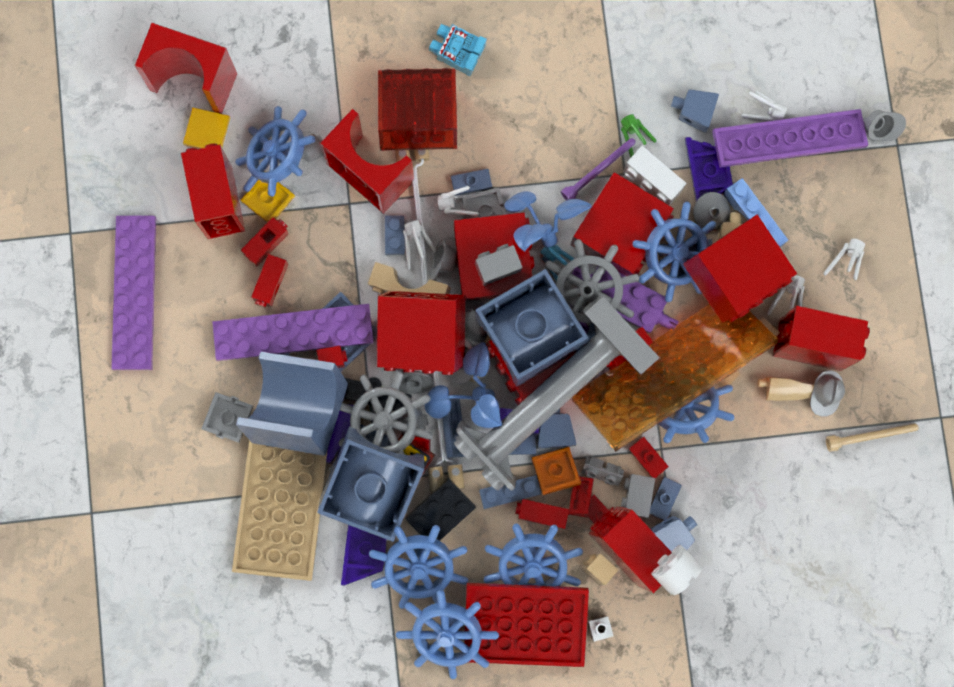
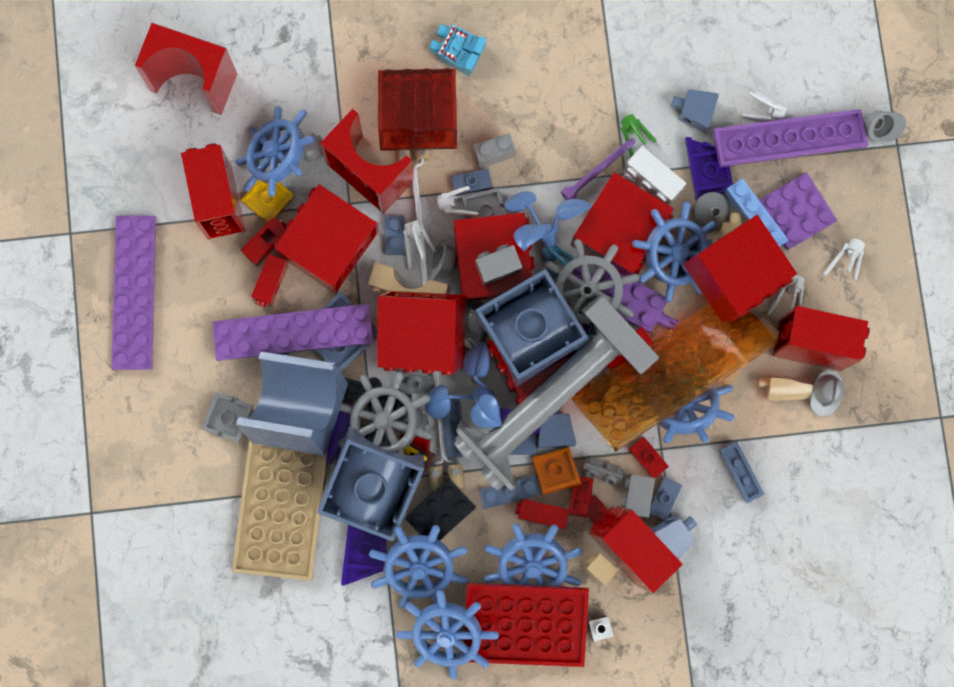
(206, 128): yellow tile -> none
(326, 238): none -> red brick
(333, 355): red brick -> none
(494, 150): none -> light grey brick
(676, 570): white brick -> none
(741, 472): none -> sand blue plate
(798, 210): none -> medium lavender plate
(834, 443): tan piece -> none

